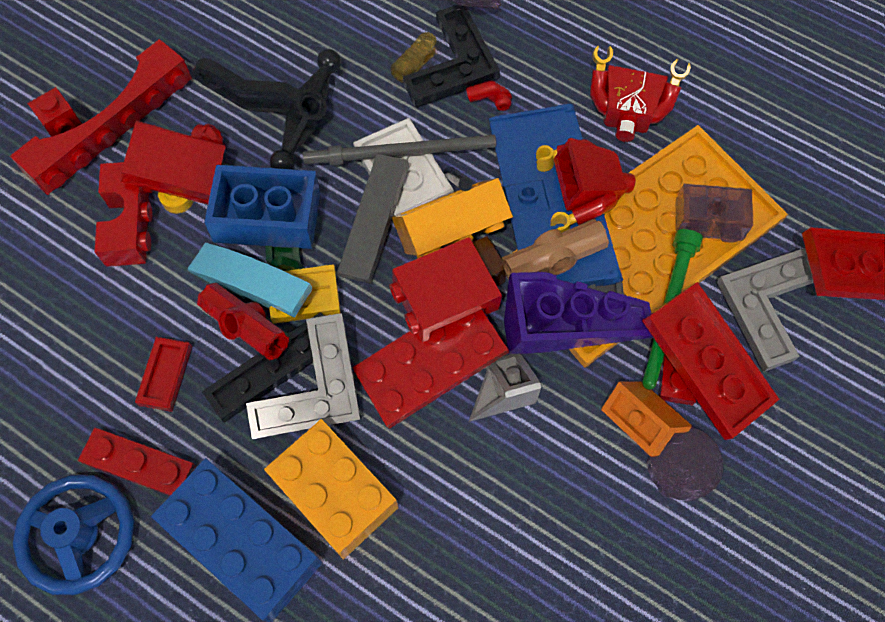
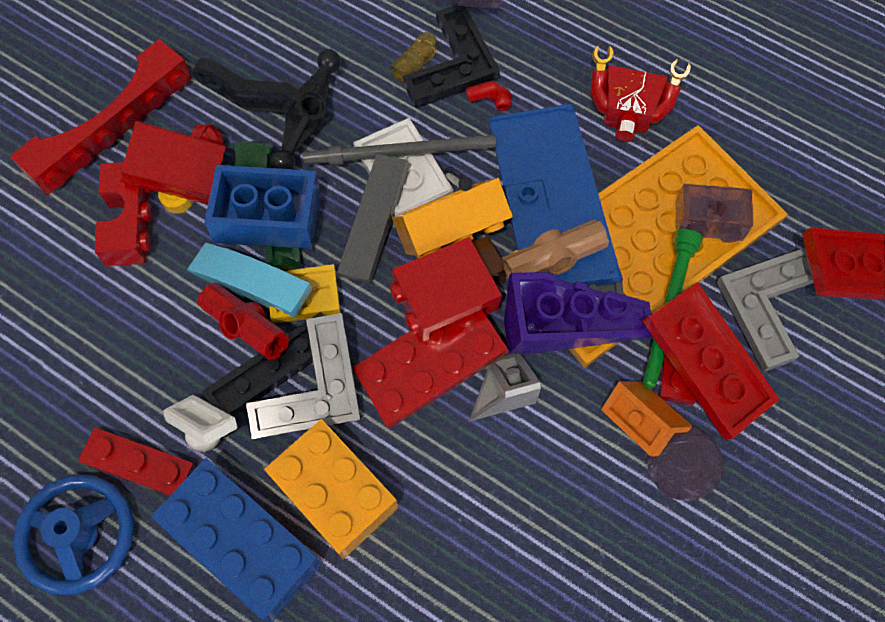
(54, 112): red brick -> none
(163, 374): red tile -> none
(200, 422): none -> white tile
(252, 154): none -> dark green tile
(587, 177): red torso -> none

